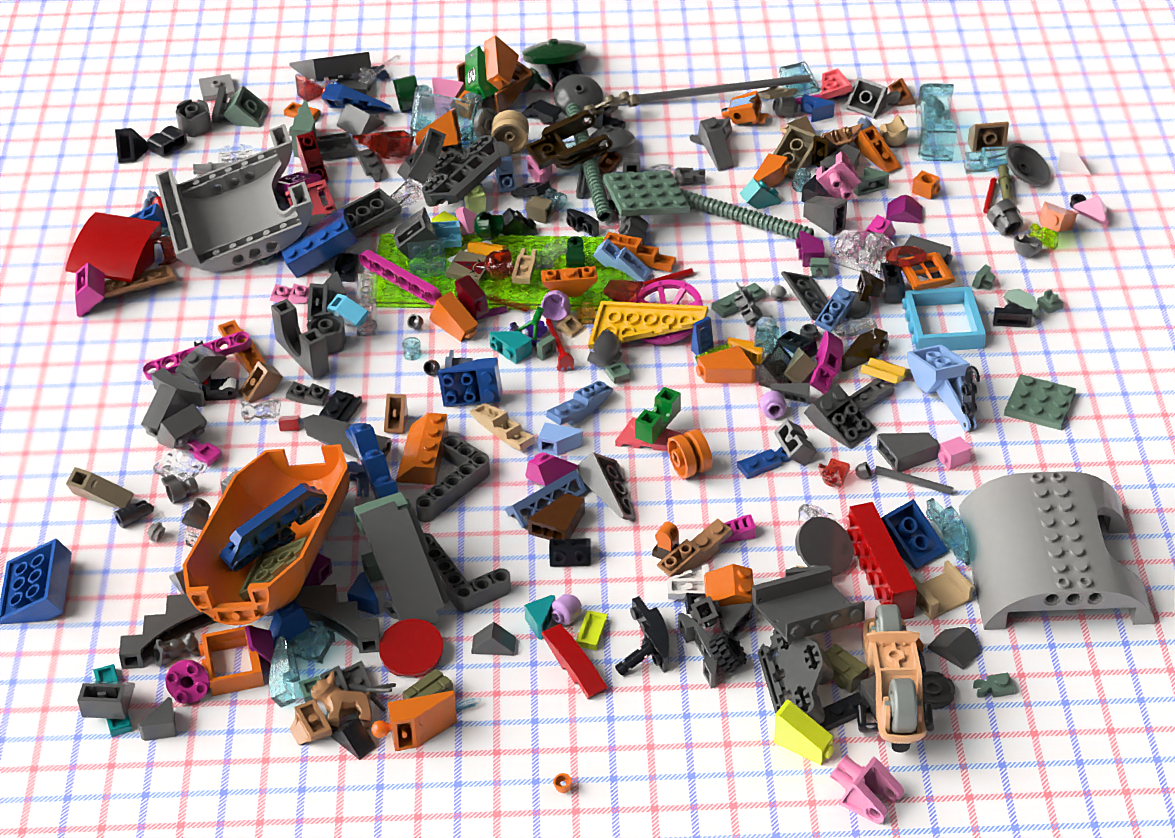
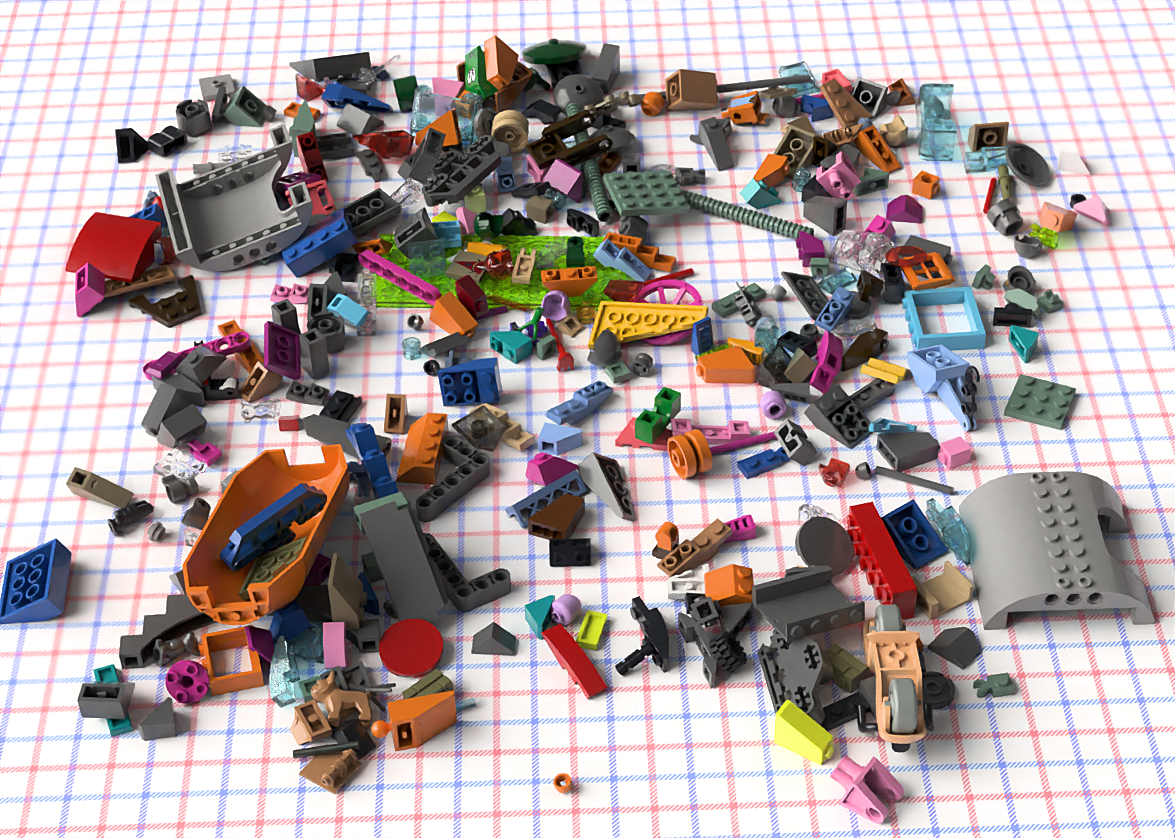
(115, 525): none -> black bush
(164, 364): none -> magenta tile
(173, 309): none -> dark brown wing
(269, 113): none -> dark grey piece
(282, 350): none -> magenta plate
(326, 749): none -> pearl dark grey bar
(331, 770): none -> medium nougat hinge
(335, 645): none -> bright pink slope
(346, 594): none -> dark tan slope
(377, 246): none -> orange slope
(444, 344): none -> dark grey slope
(480, 429): none -> clear smoke slope
(565, 179): none -> slope
(607, 67): none -> dark grey slope
(642, 364): none -> dark grey wheel
(652, 103): none -> orange head
(691, 90): none -> medium nougat slope
(734, 431): none -> bright pink slope
(743, 443): none -> dark pink bar
(840, 278): none -> clear light blue slope
(843, 104): none -> medium nougat wing
(890, 426): none -> medium azure wing
(1020, 278): none -> dark grey piece
(1023, 341): none -> teal slope

